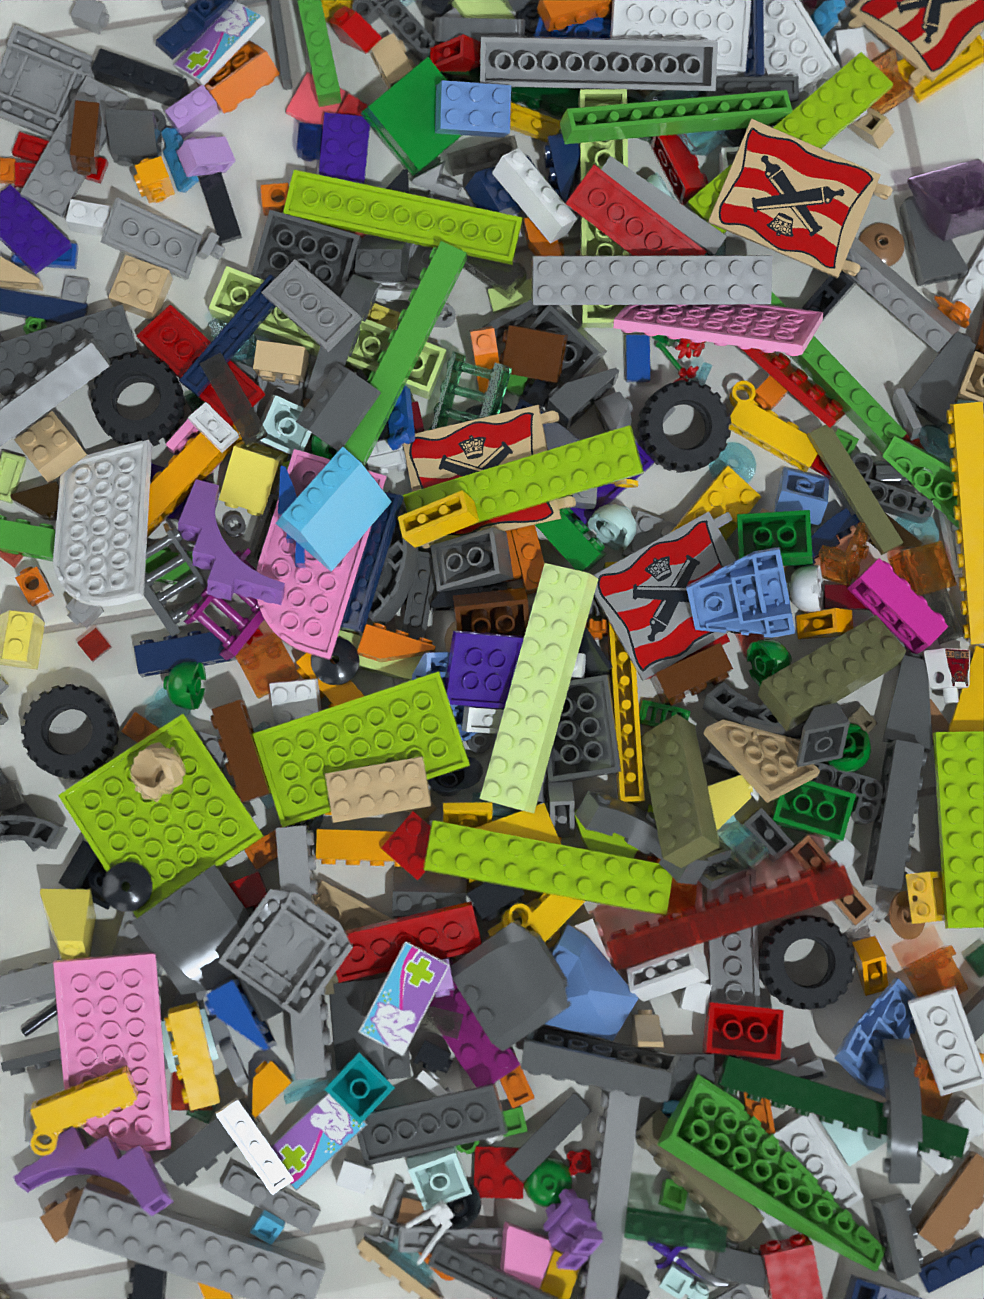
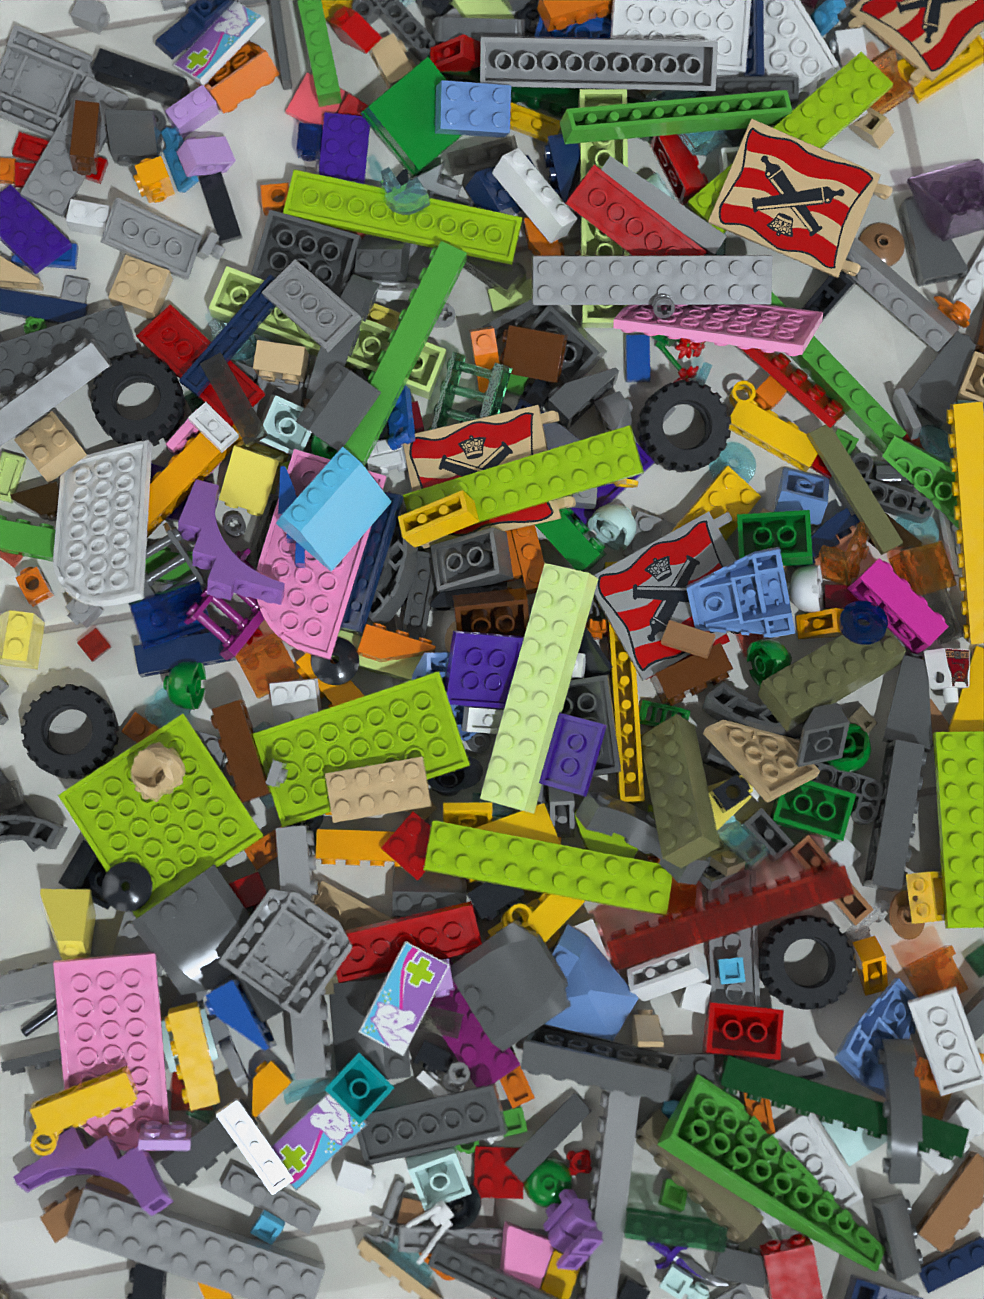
(163, 614): none -> clear blue tile
(165, 1136): none -> lavender plate
(277, 774): none -> light grey plate
(406, 198): none -> clear light blue brick
(449, 1077): none -> light grey bush
(572, 754): none -> dark purple plate
(657, 310): none -> flat silver bush
(688, 639): none -> medium nougat tile
(723, 801): none -> black brick
(727, 863): none -> dark tan plate
(731, 970): none -> medium azure plate
(859, 633): none -> clear blue tile

